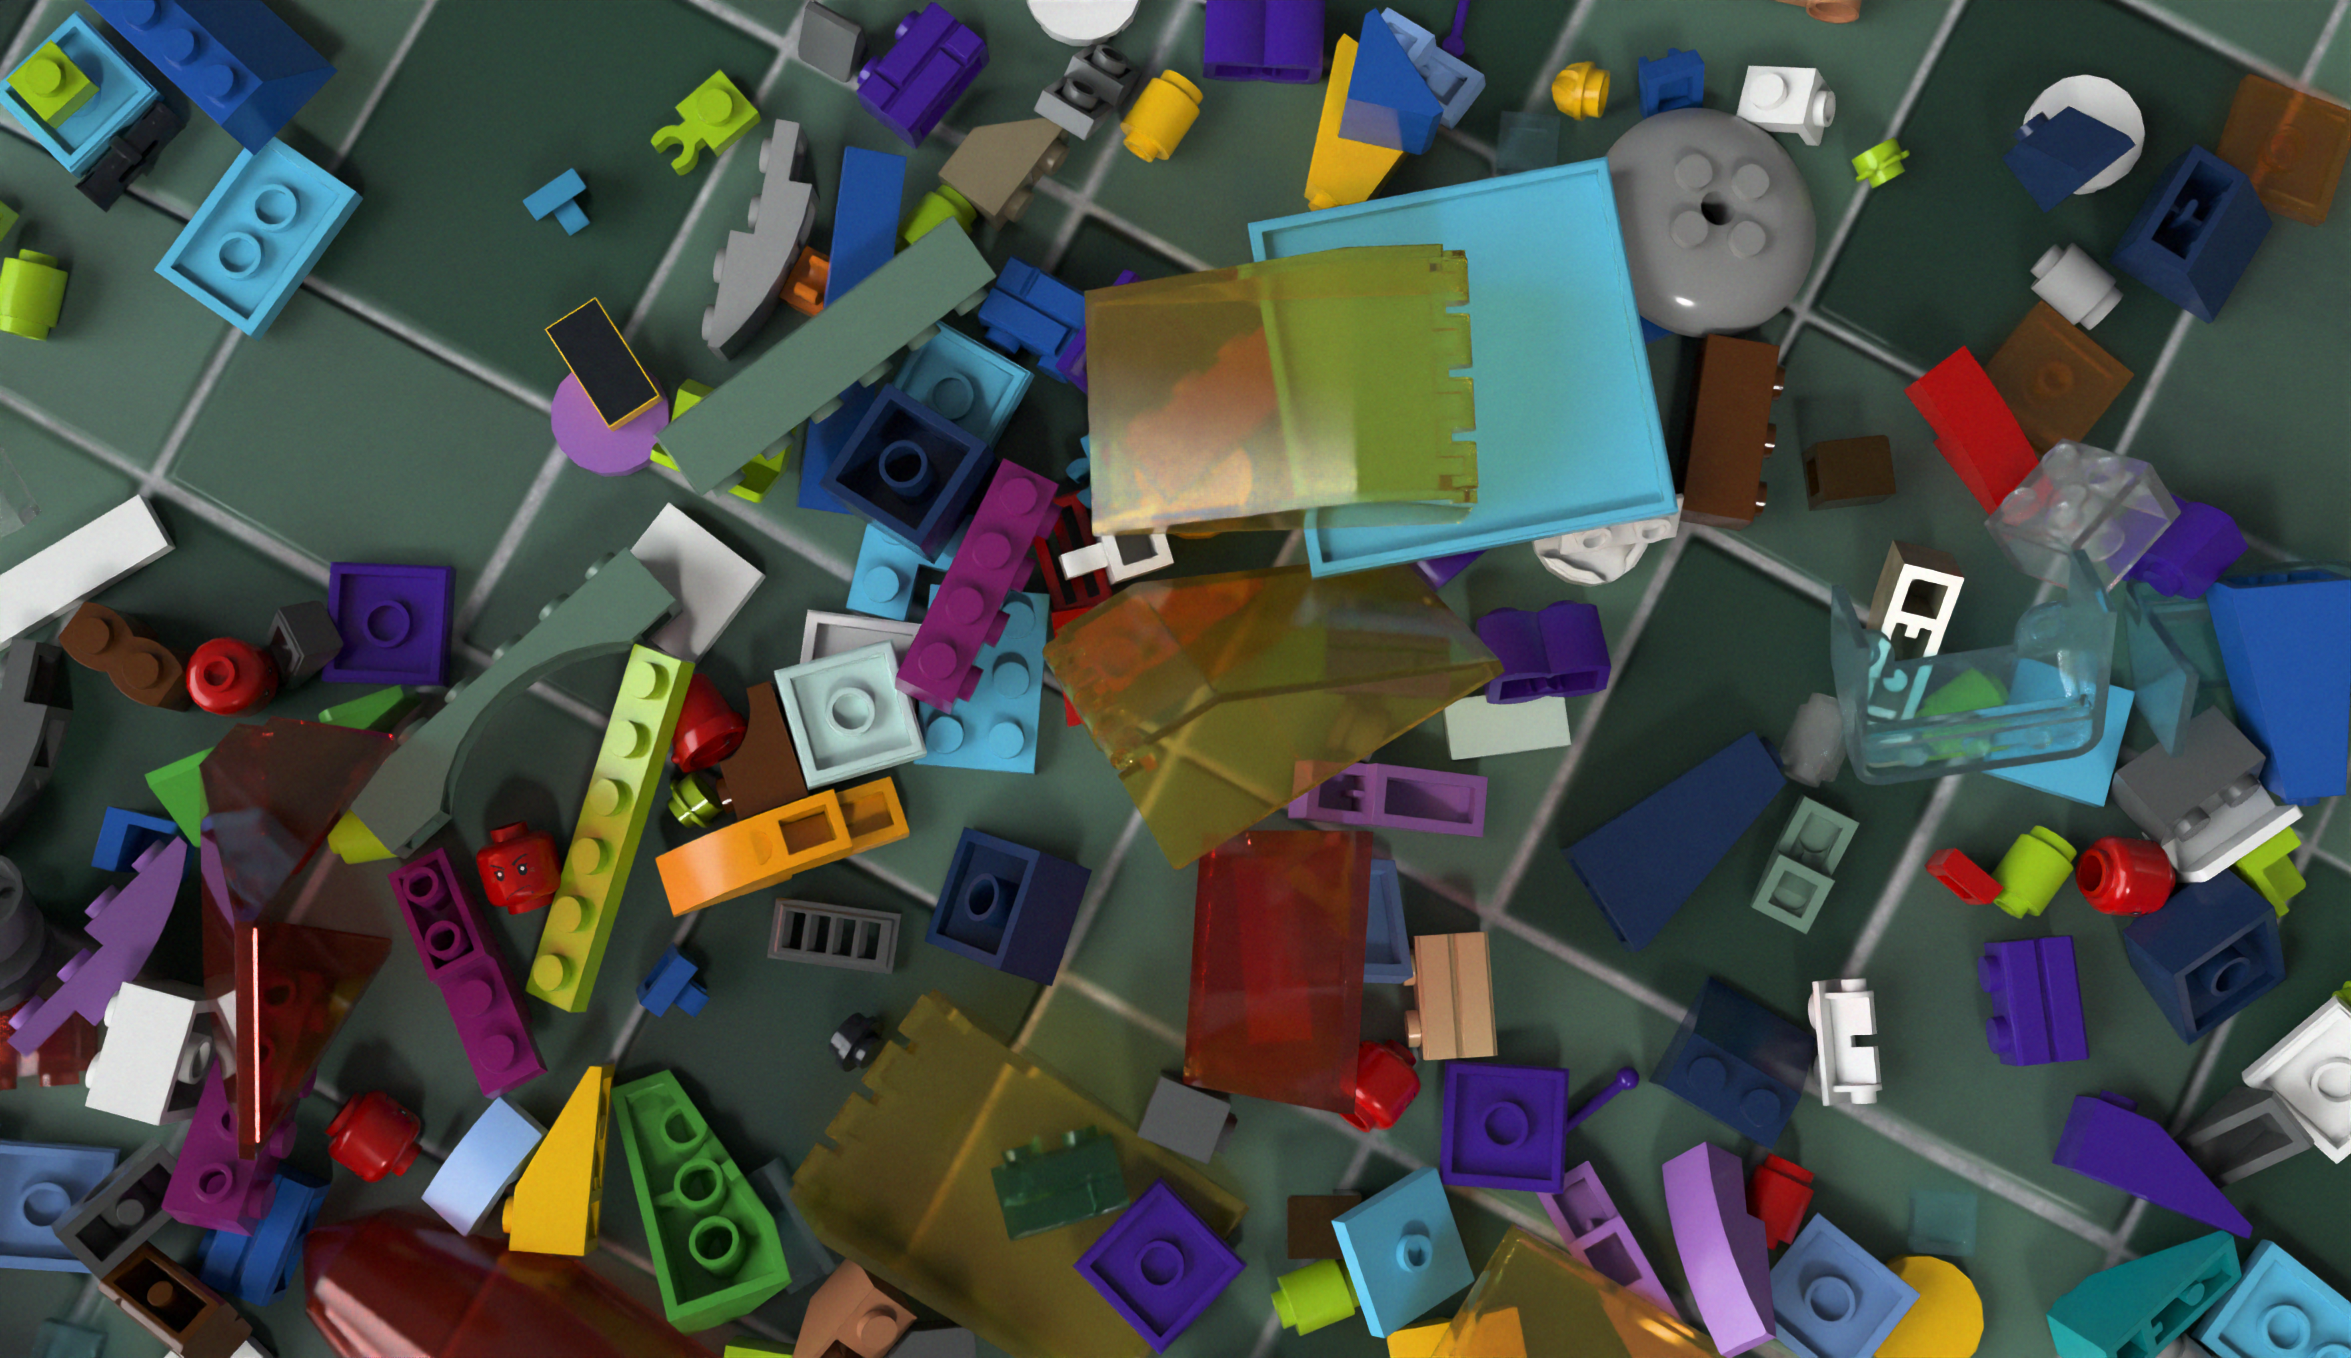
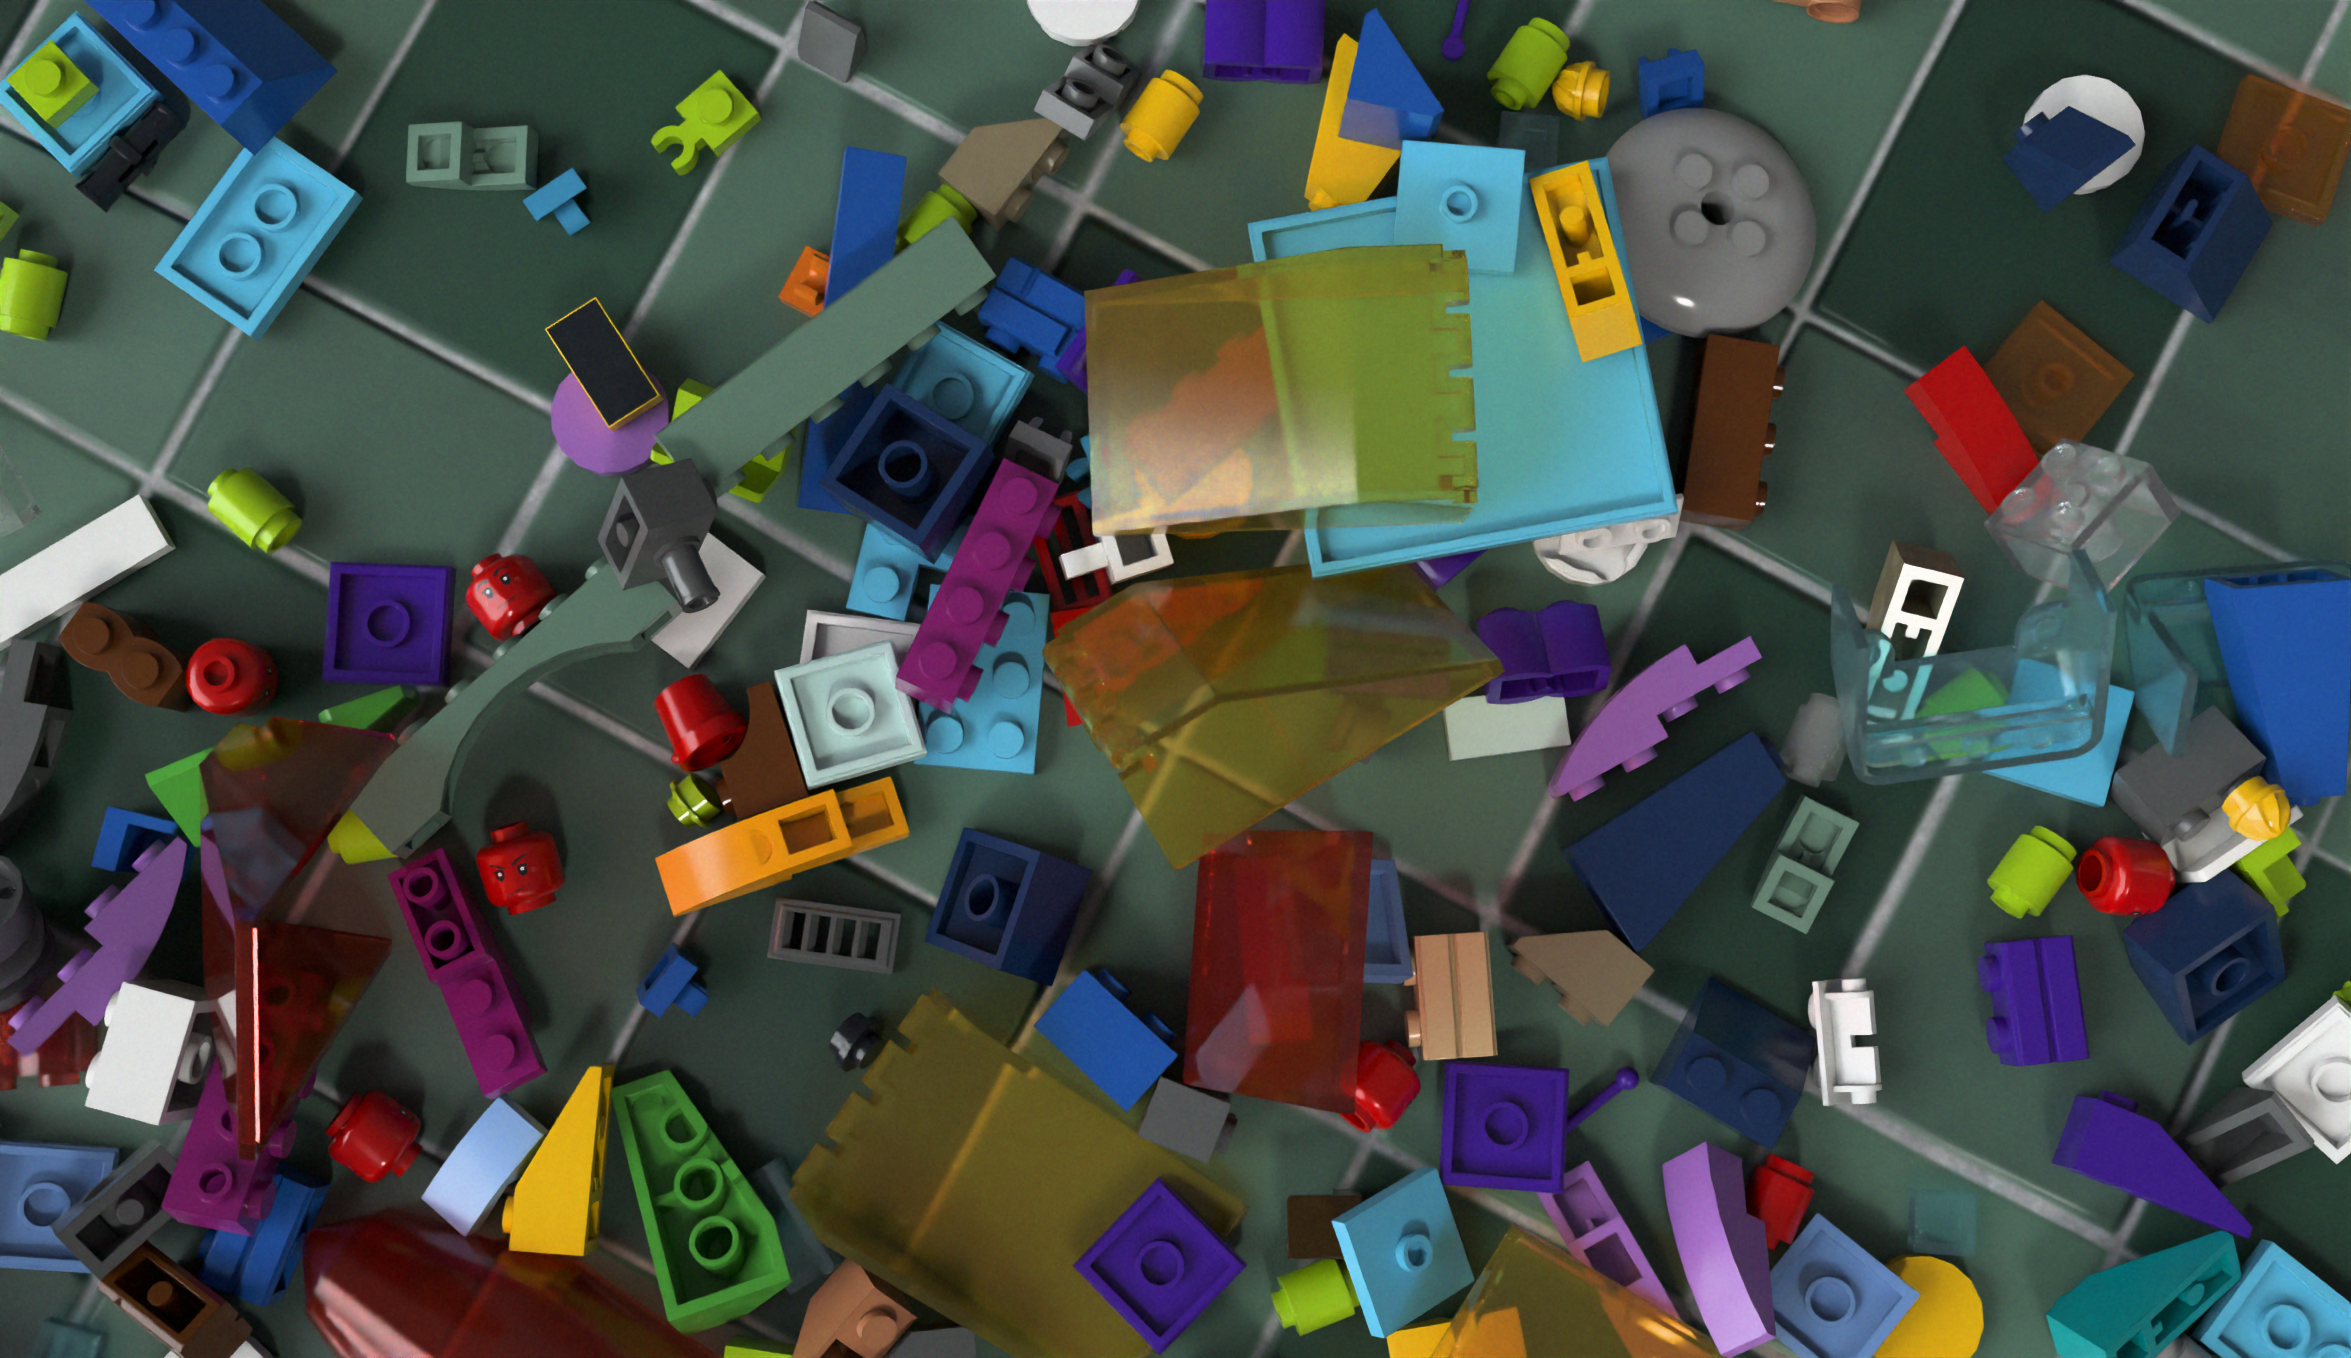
(253, 509): none -> lime brick
(302, 641): dark grey slope -> none
(472, 159): none -> sand green slope
(508, 594): none -> red head
(610, 827): lime plate -> none
(658, 530): none -> dark grey brick
(759, 263): light grey slope -> none
(921, 73): dark purple brick -> none
(1038, 450): none -> light grey tile
(1060, 1184): clear green brick -> none
(1108, 1037): none -> blue brick
(1397, 800): medium lavender slope -> none
(1448, 78): light blue slope -> none
(1461, 200): none -> medium azure plate
(1528, 64): none -> lime brick
(1585, 261): none -> yellow slope
(1587, 967): none -> dark tan slope
(1628, 720): none -> medium lavender slope
(1788, 101): white bracket -> none
(1848, 472): dark brown panel -> none
(1880, 163): lime plate -> none
(1963, 877): red tile -> none
(2075, 285): light grey brick -> none
(2190, 551): dark purple brick -> none
(2258, 809): none -> yellow plate

